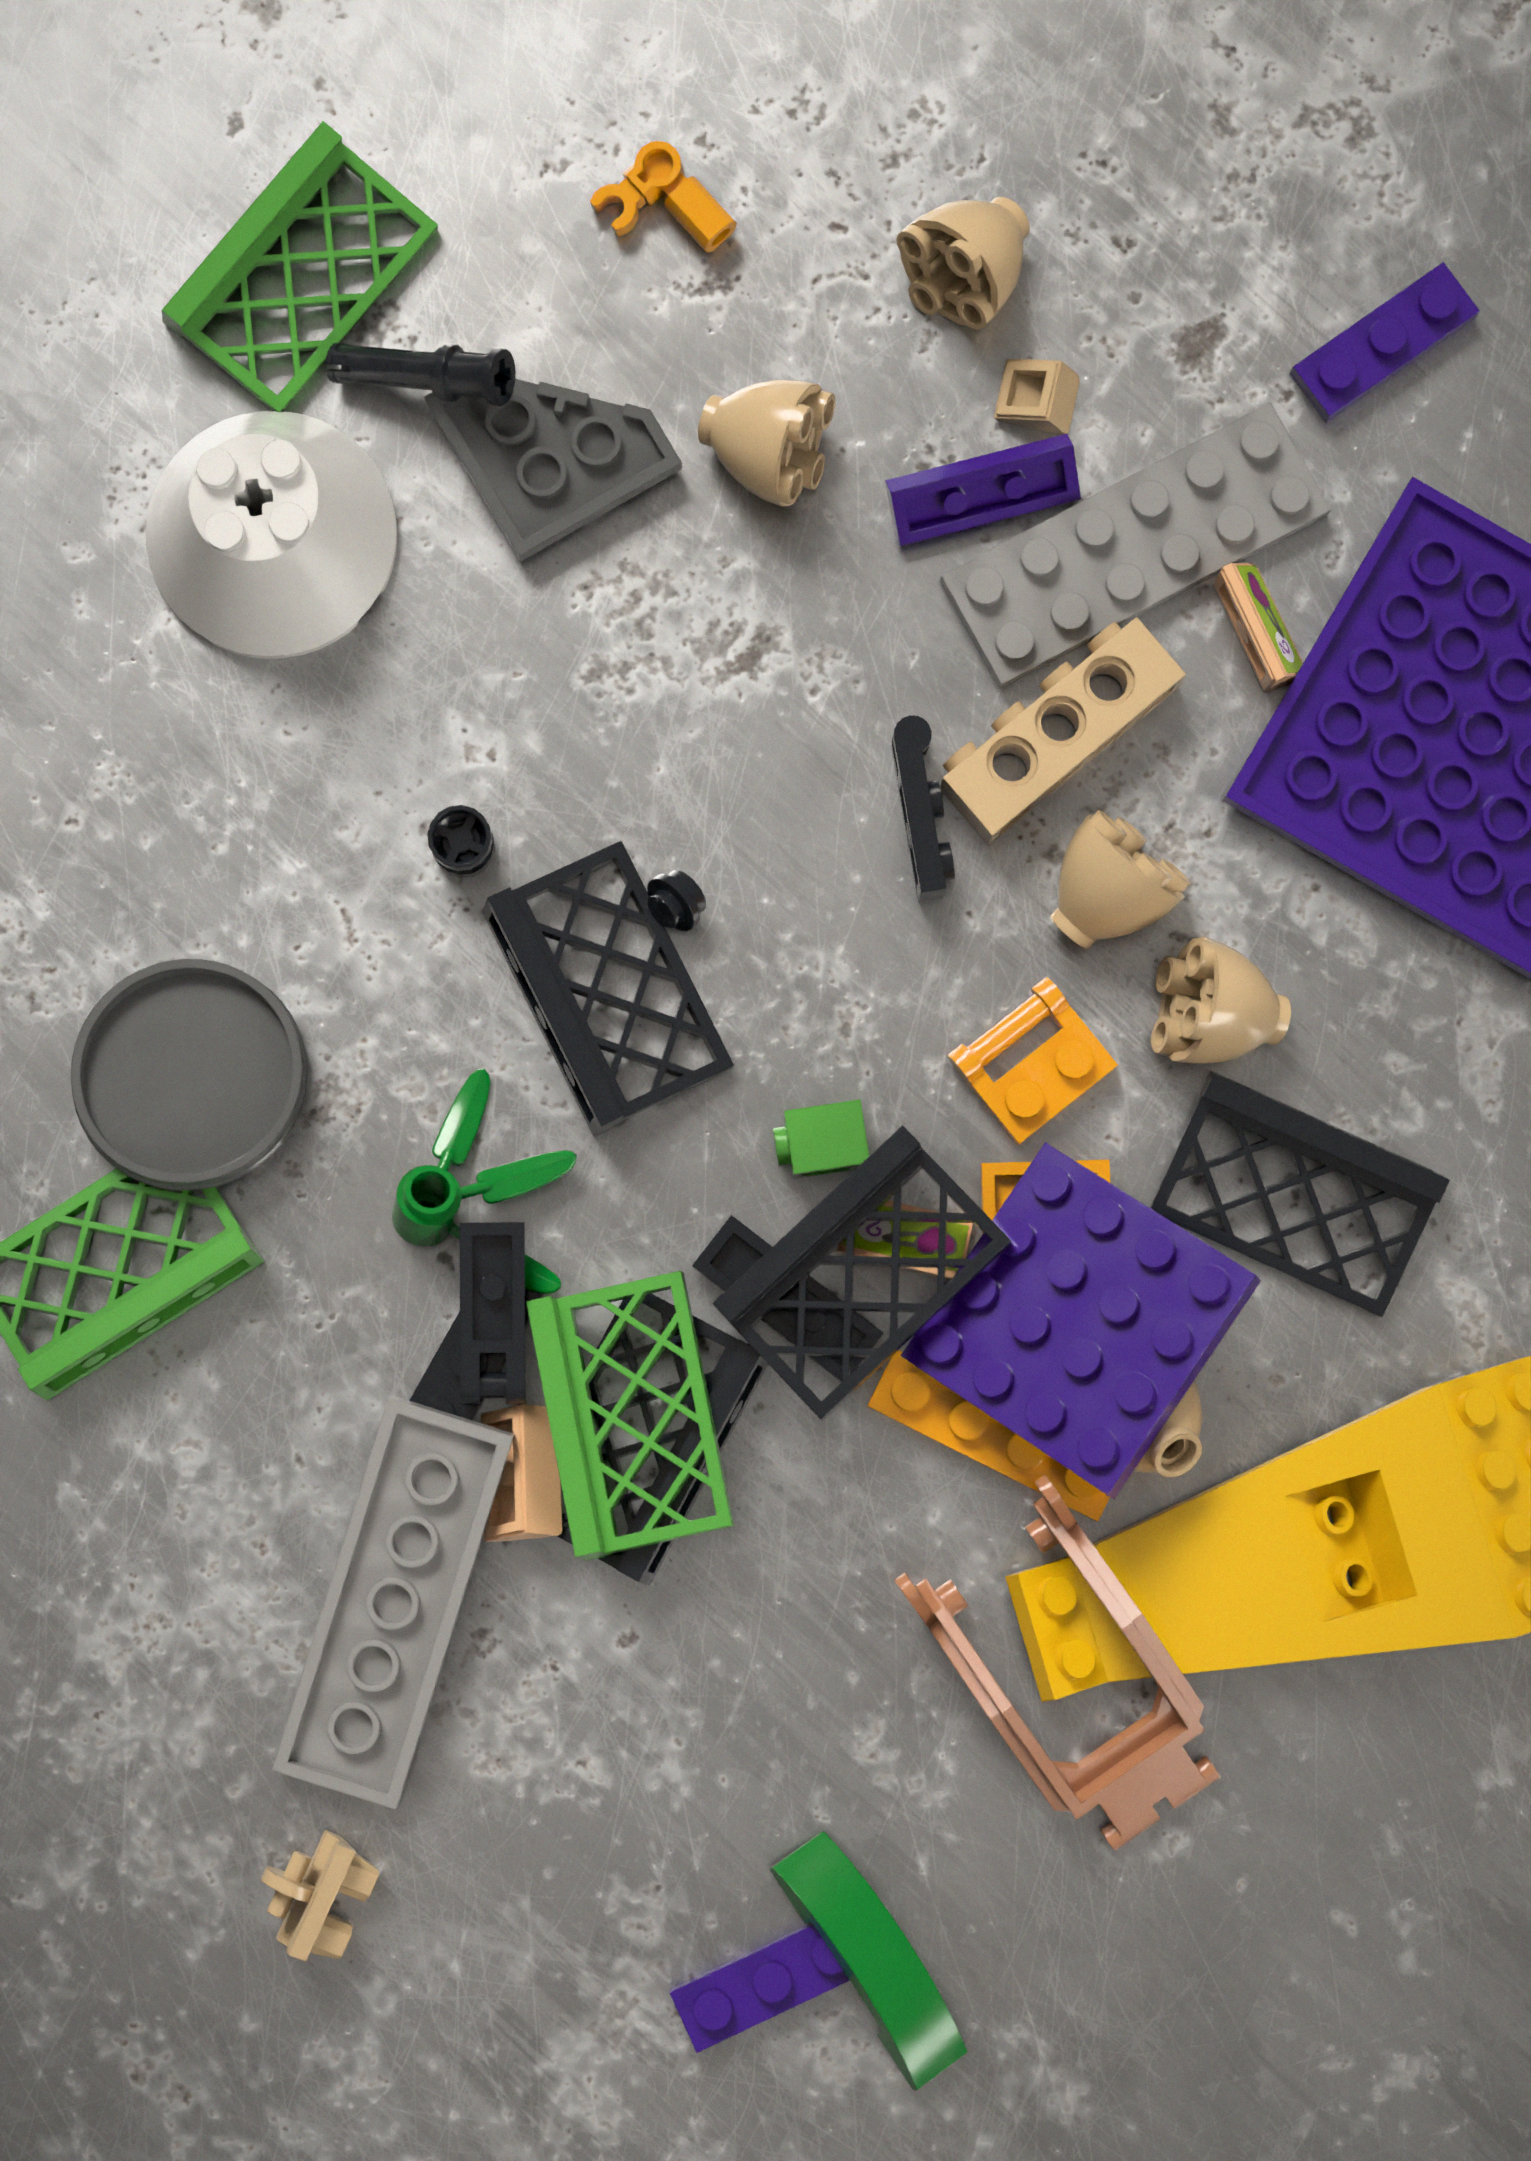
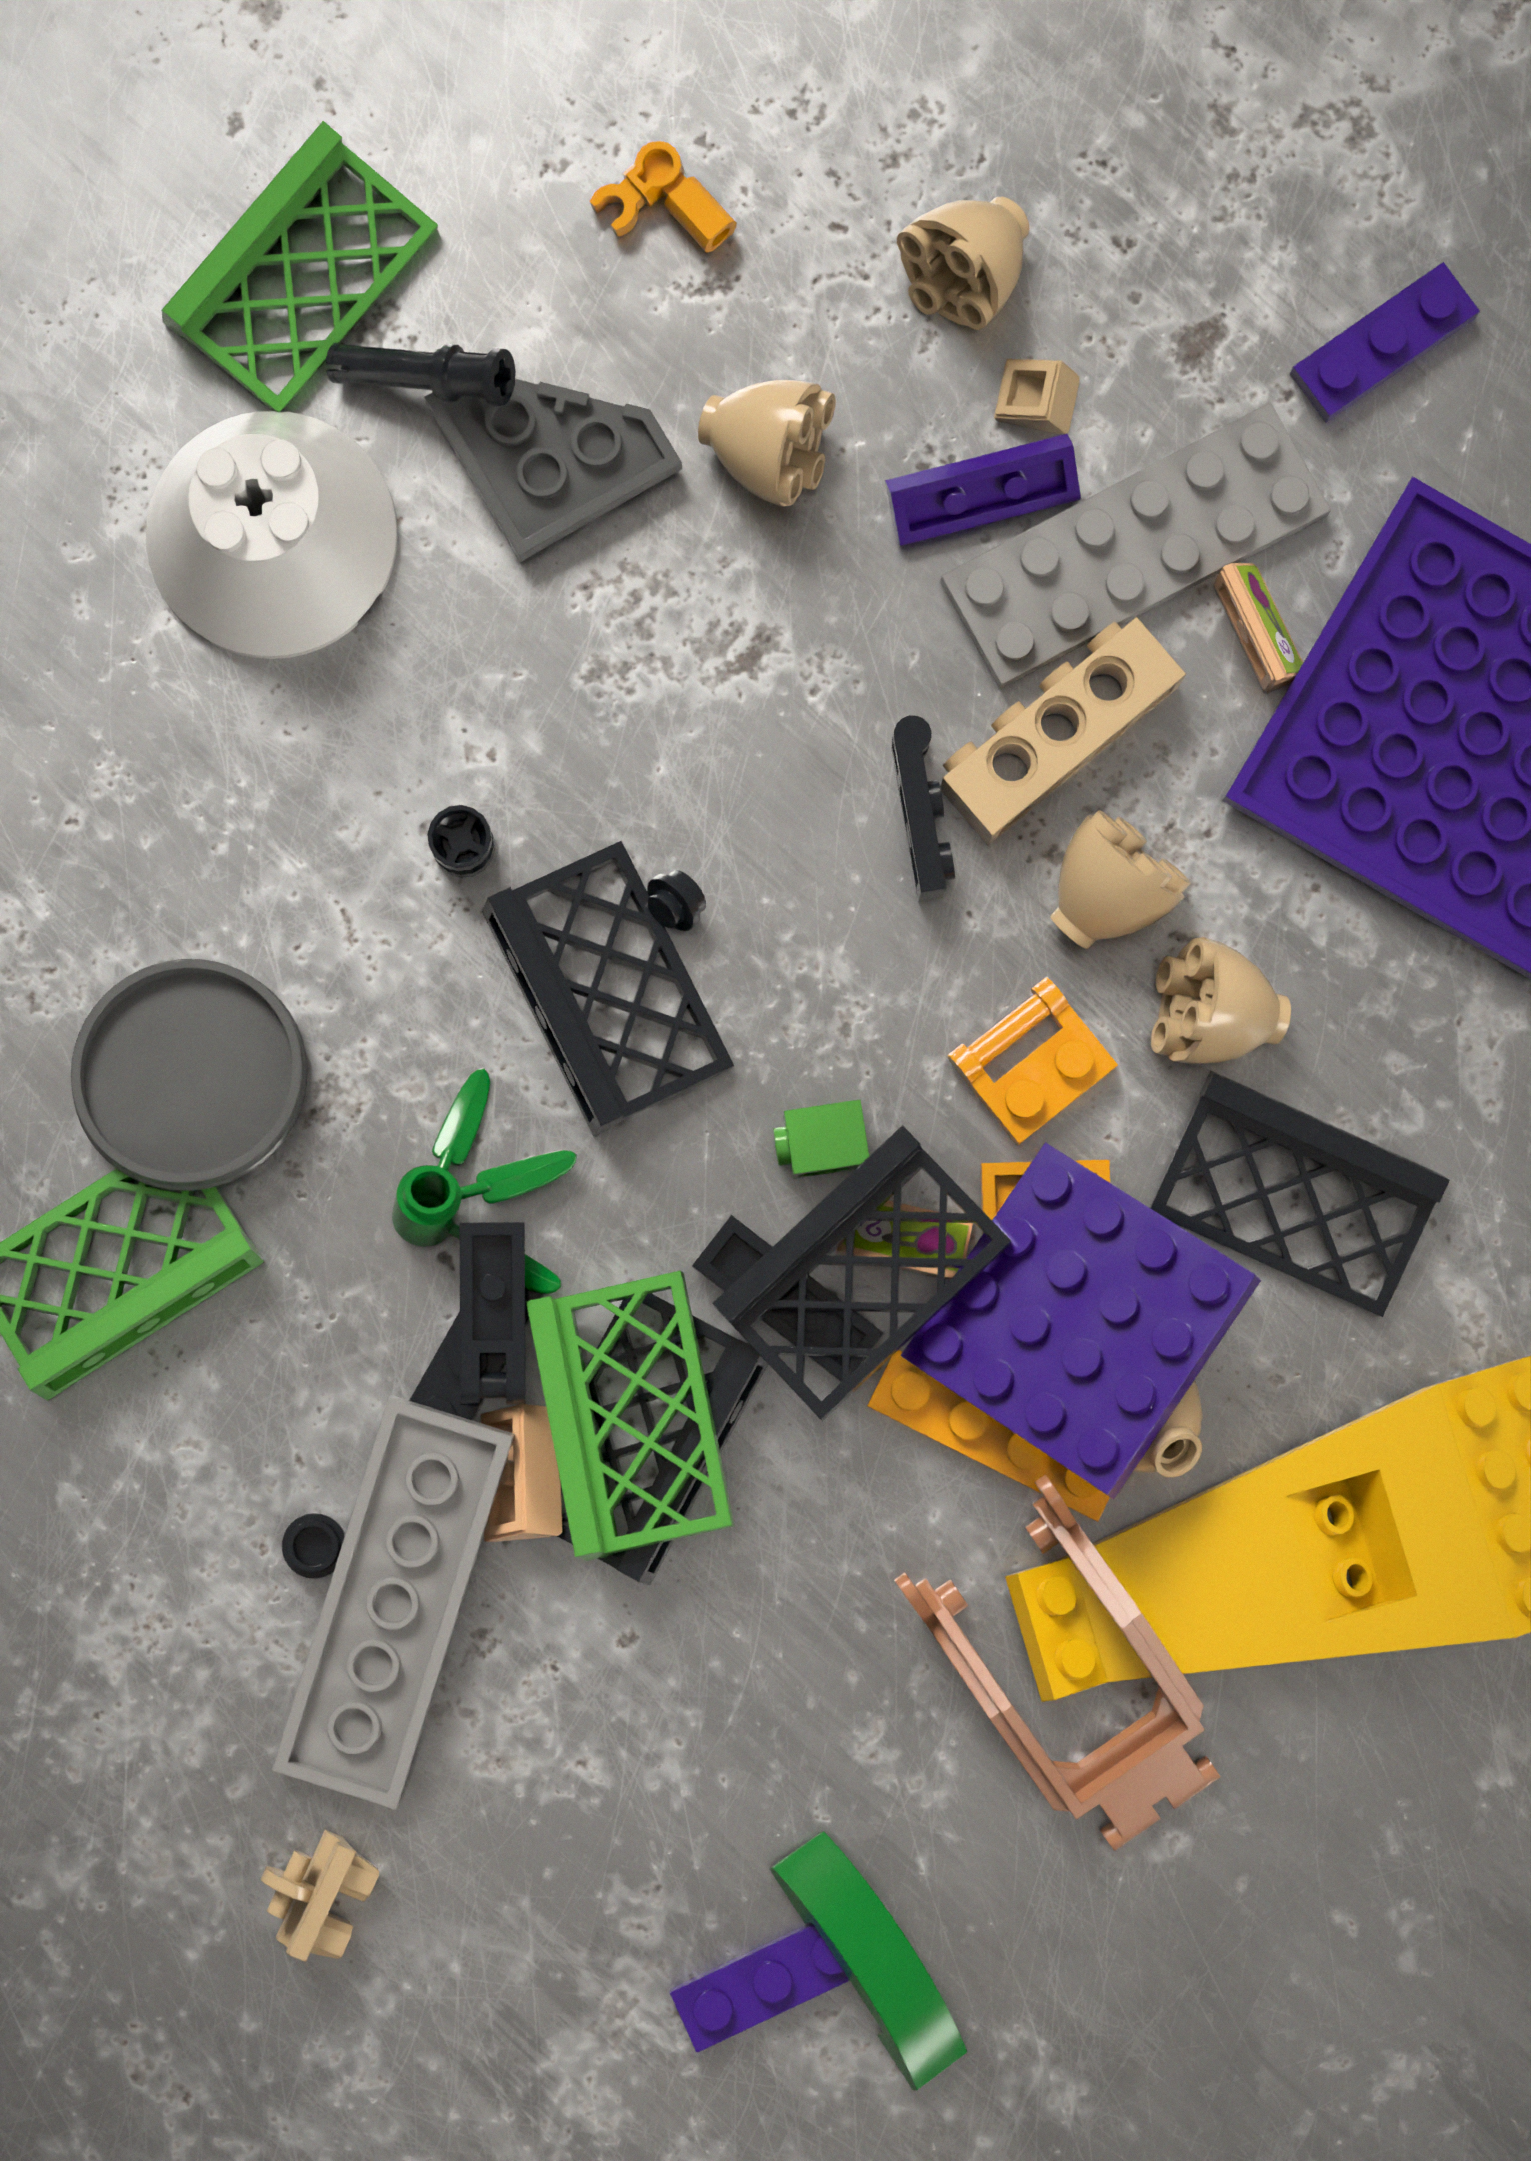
(313, 1545): none -> black plate

